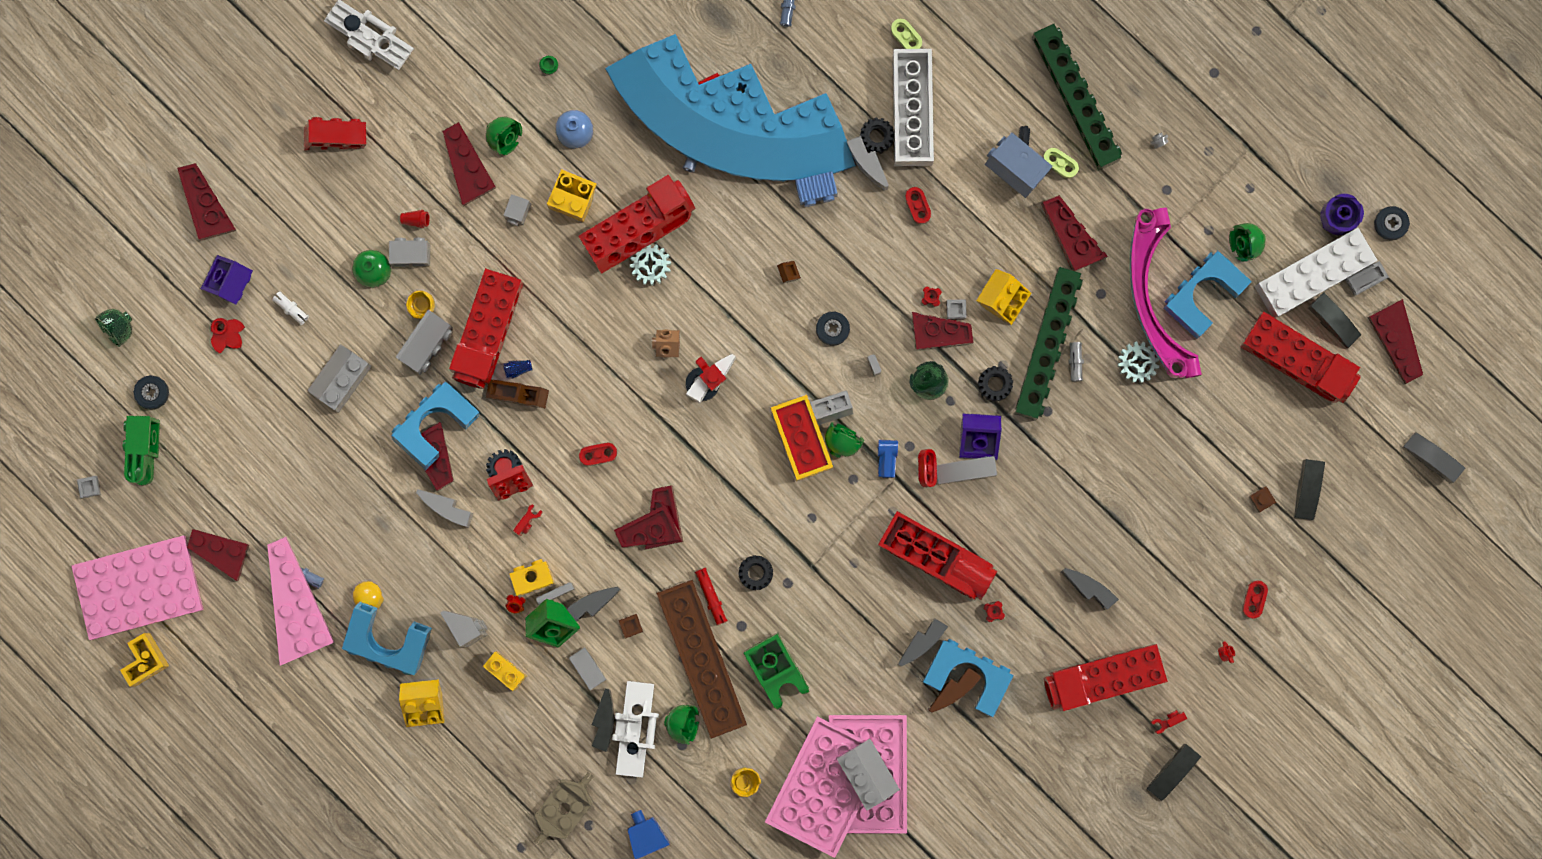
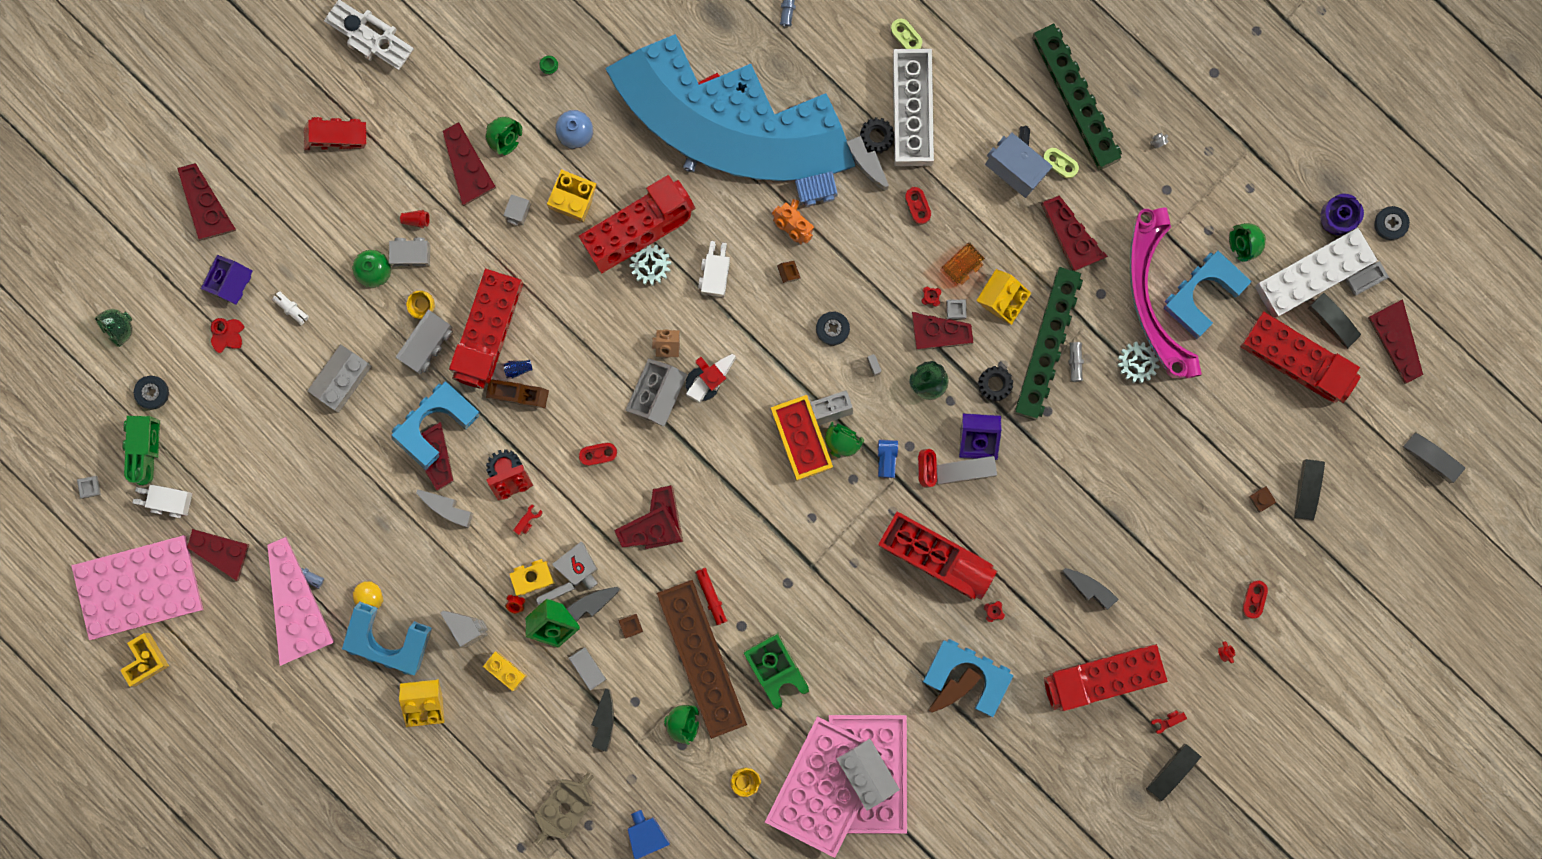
(165, 499): none -> white hinge
(577, 566): none -> light grey torso
(628, 730): white piece -> none
(656, 392): none -> light grey slope
(715, 272): none -> white hinge
(755, 584): black tyre -> none
(791, 221): none -> orange brick
(923, 642): dark grey slope -> none
(962, 264): none -> clear orange brick

